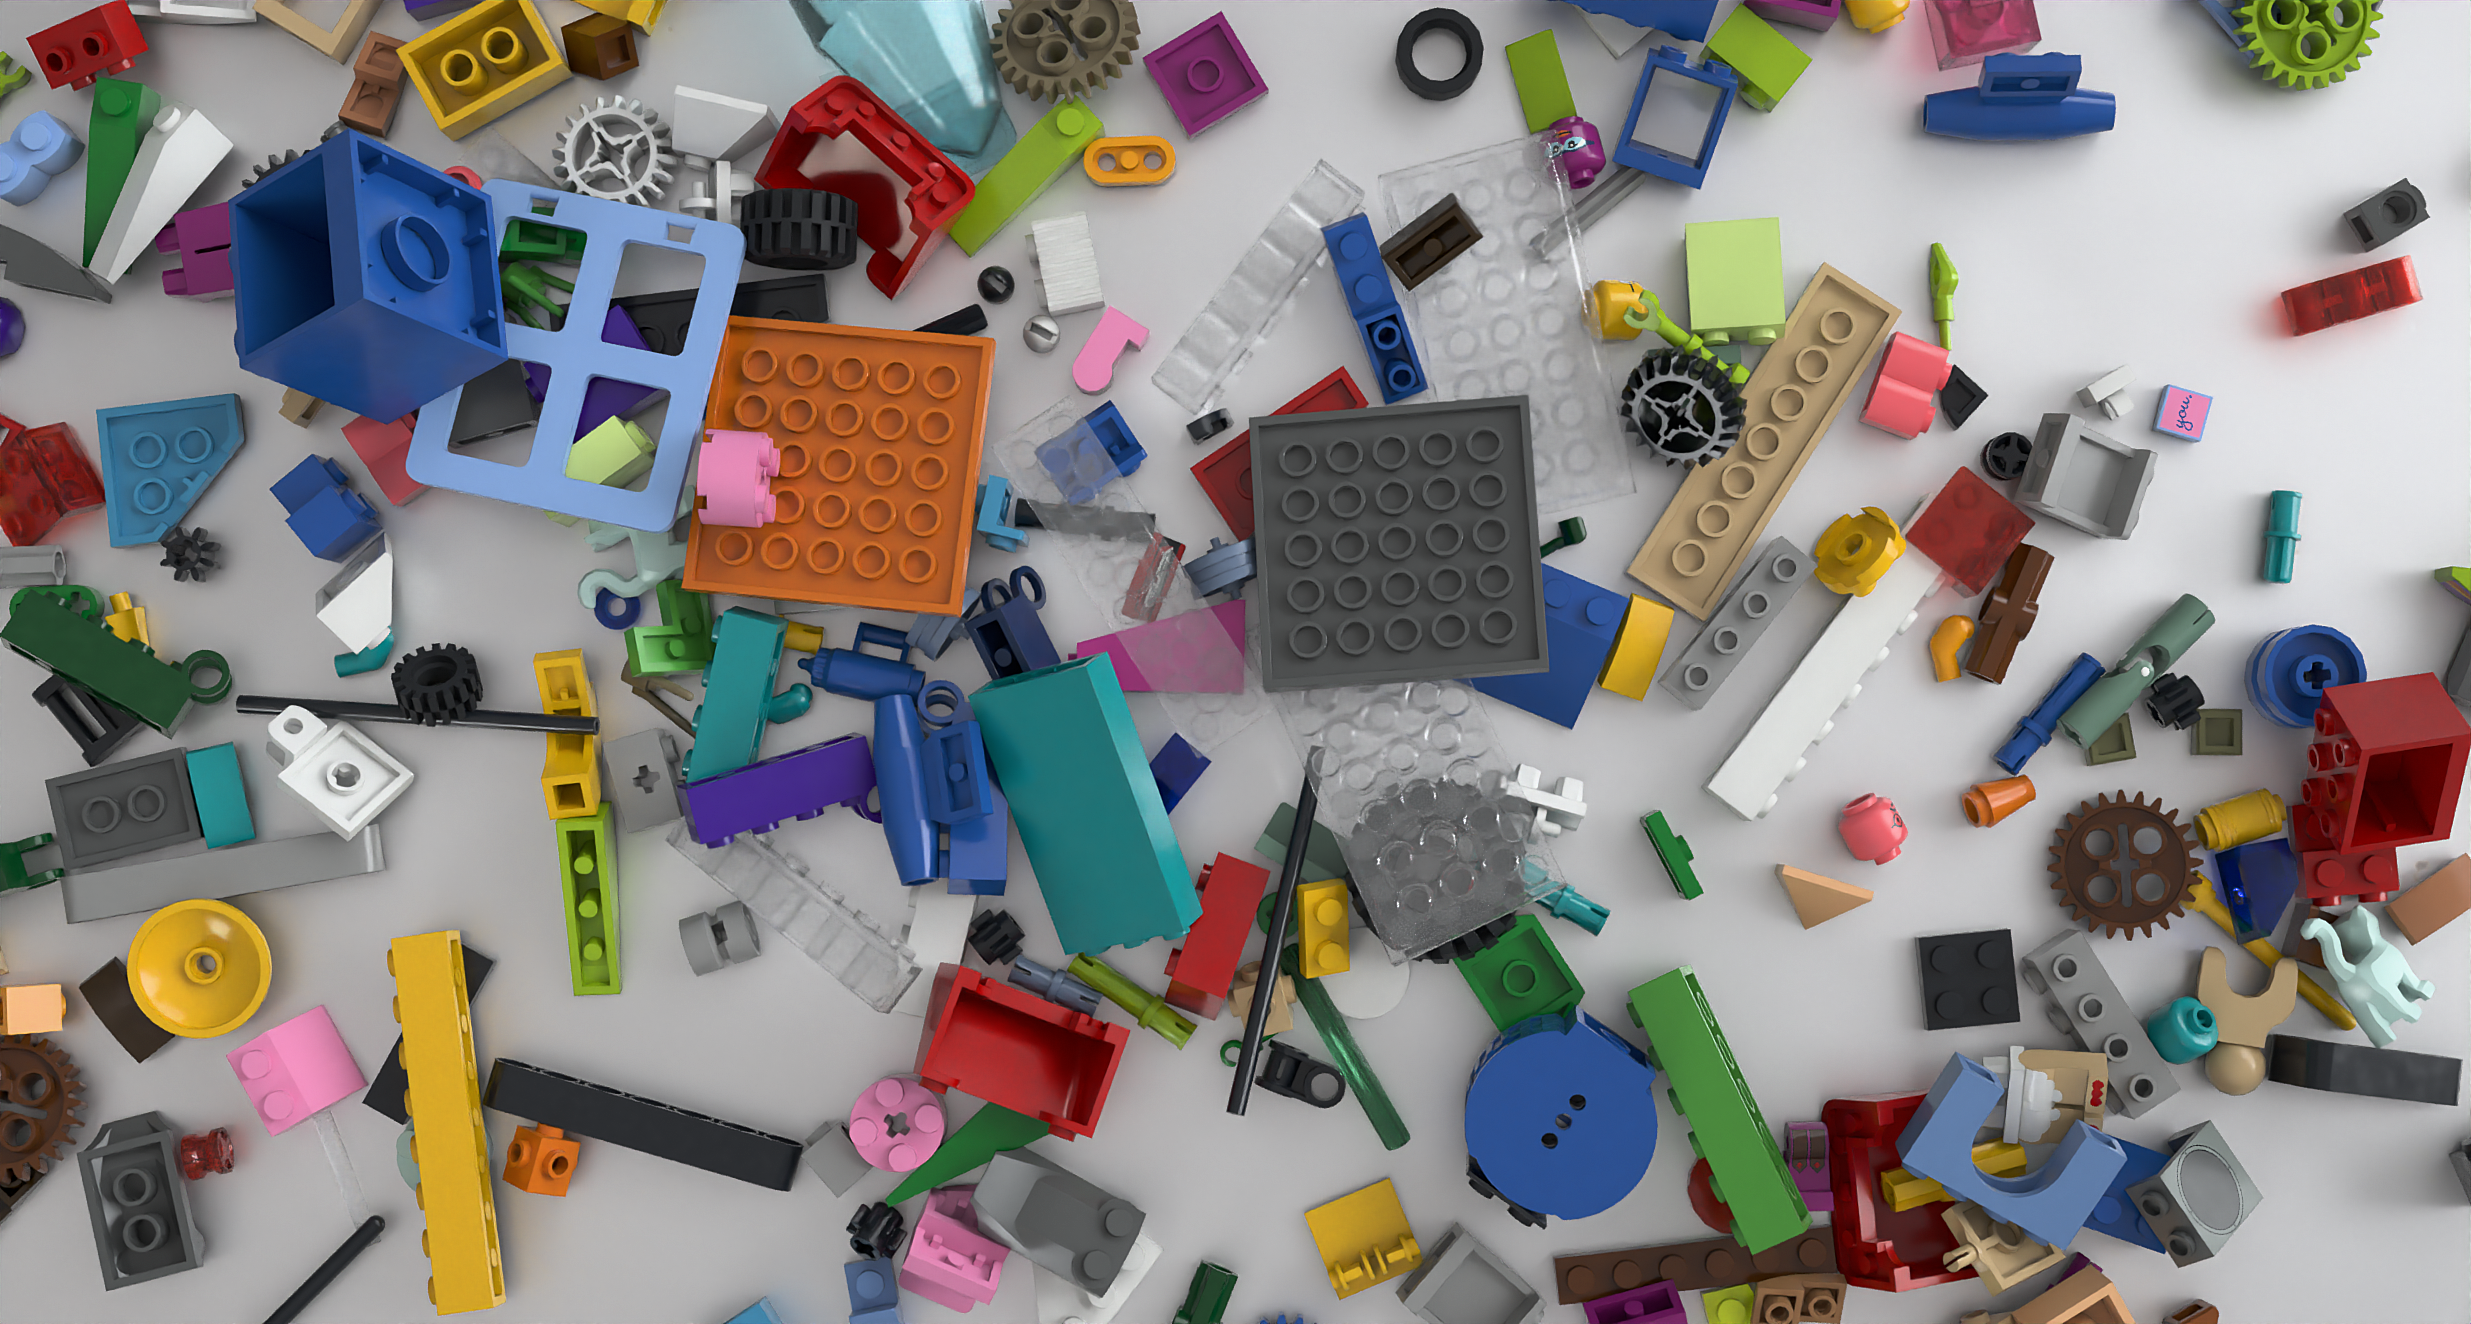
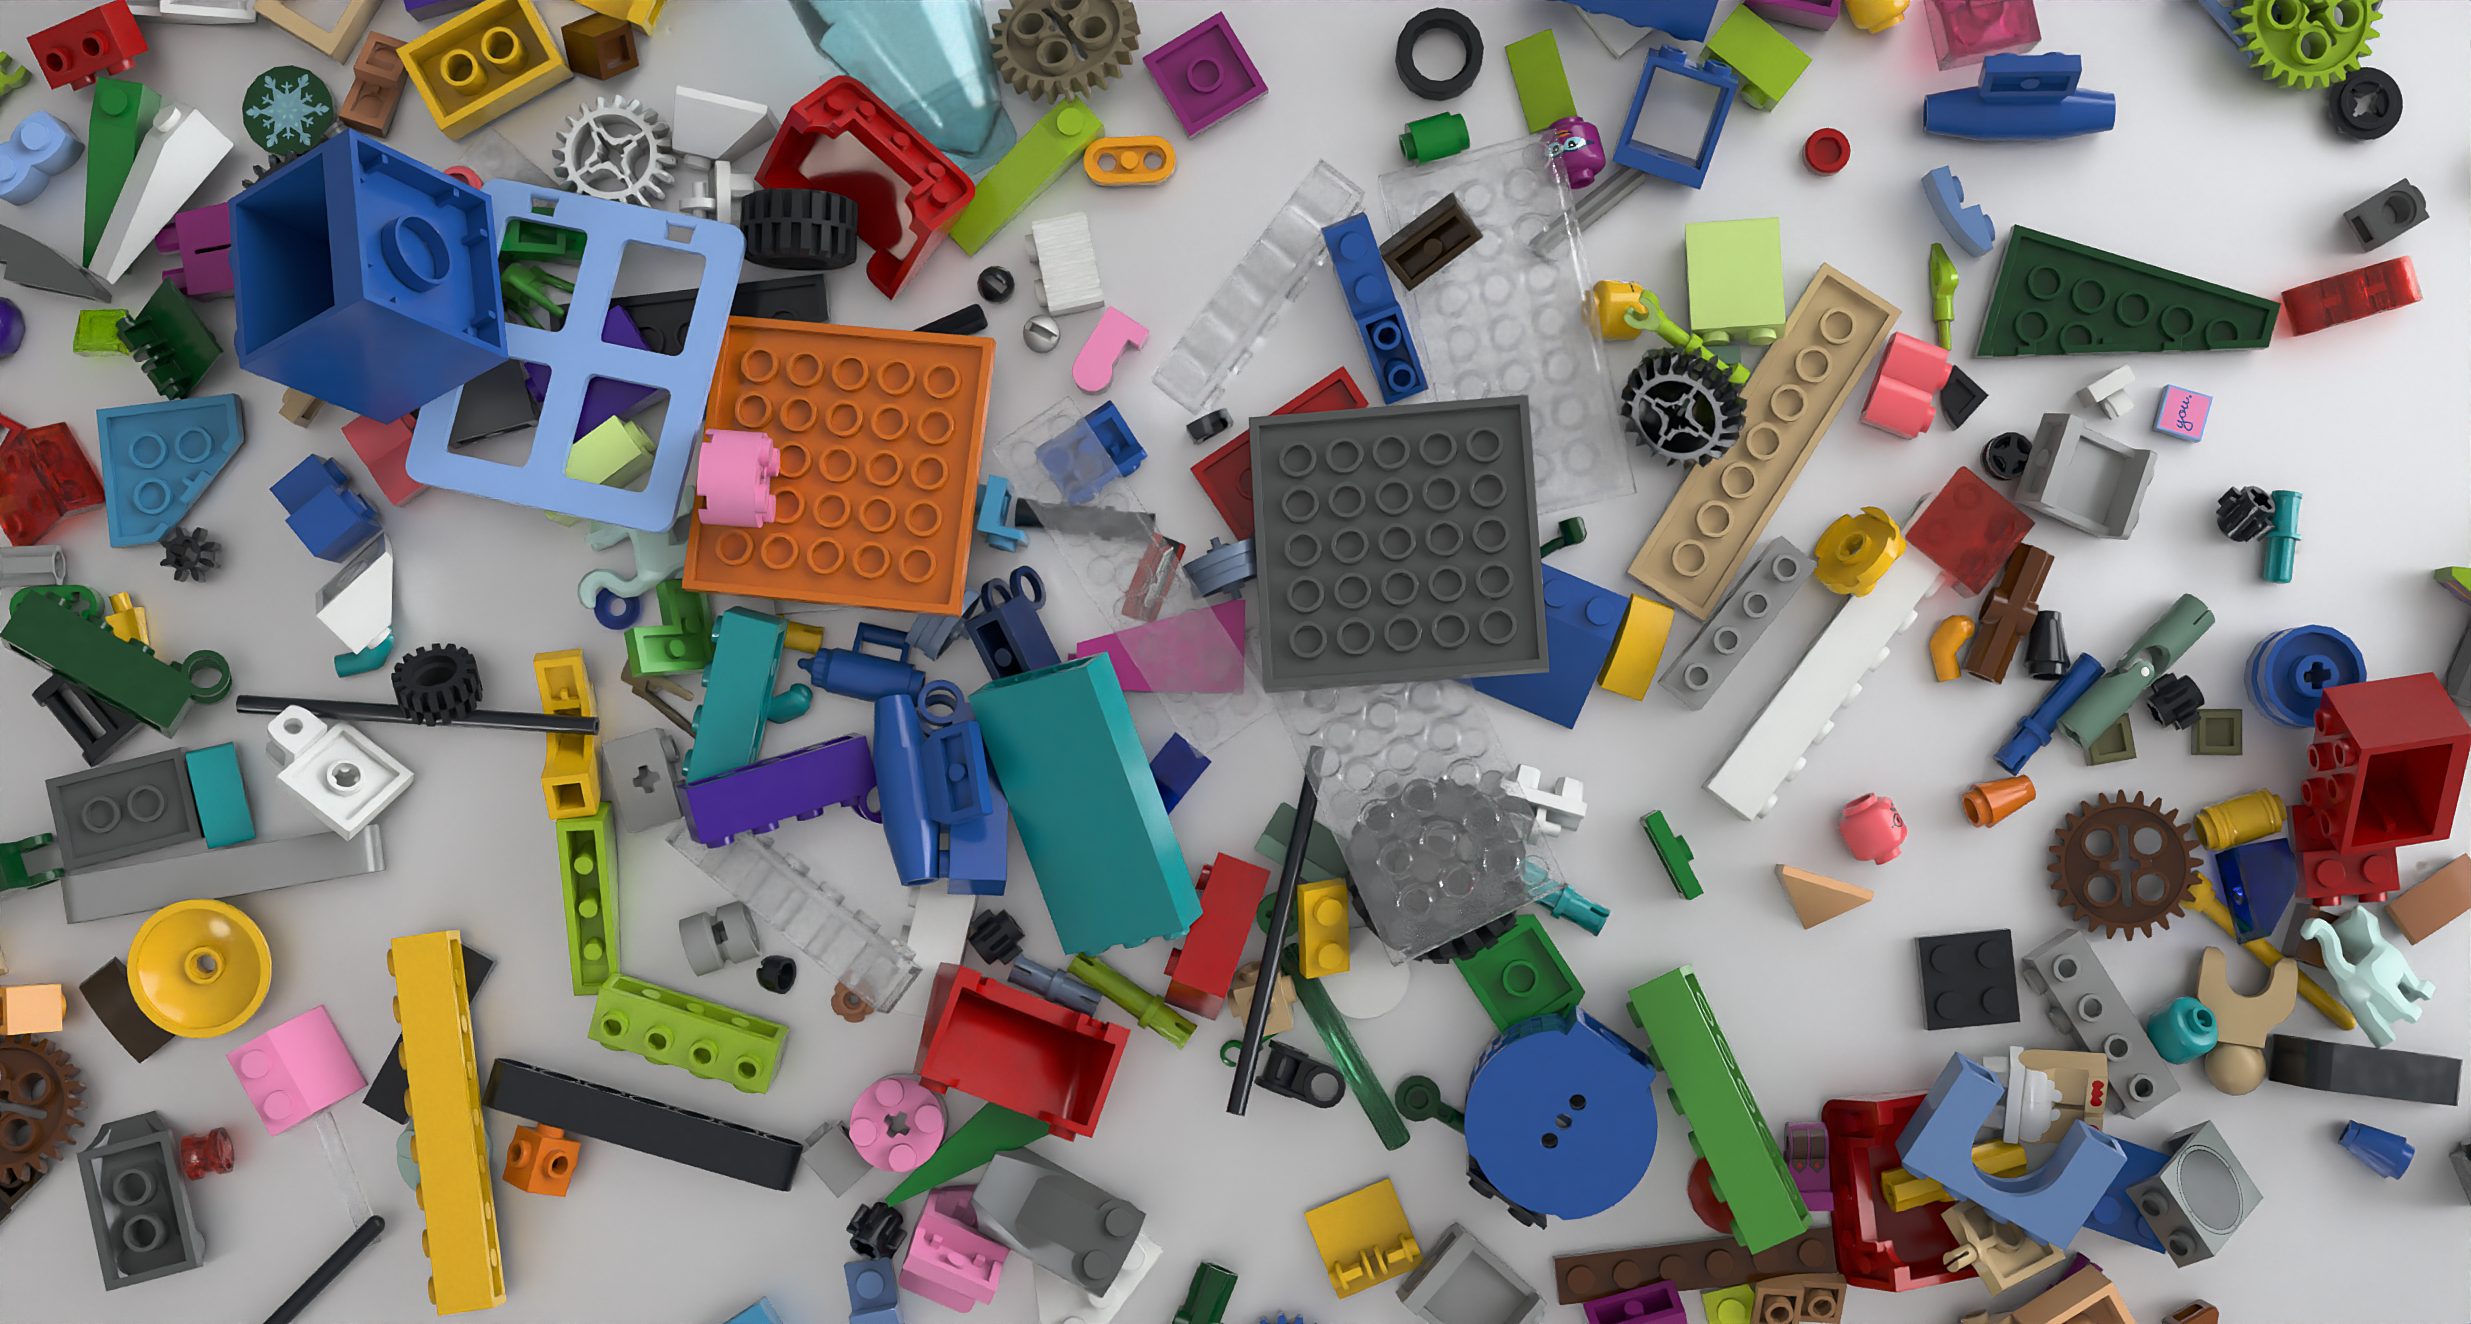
(97, 333): none -> clear neon green slope
(173, 341): none -> dark green hinge
(288, 110): none -> dark green tile
(688, 1033): none -> lime brick
(777, 974): none -> black hinge
(842, 1006): none -> nougat plate
(1420, 1099): none -> dark green plate
(1434, 138): none -> green brick
(1826, 152): none -> red tile
(1966, 226): none -> medium blue slope
(2047, 648): none -> black cone
(2089, 301): none -> dark green wing
(2246, 513): none -> black gear
(2378, 1149): none -> blue cone
(2386, 104): none -> black gear

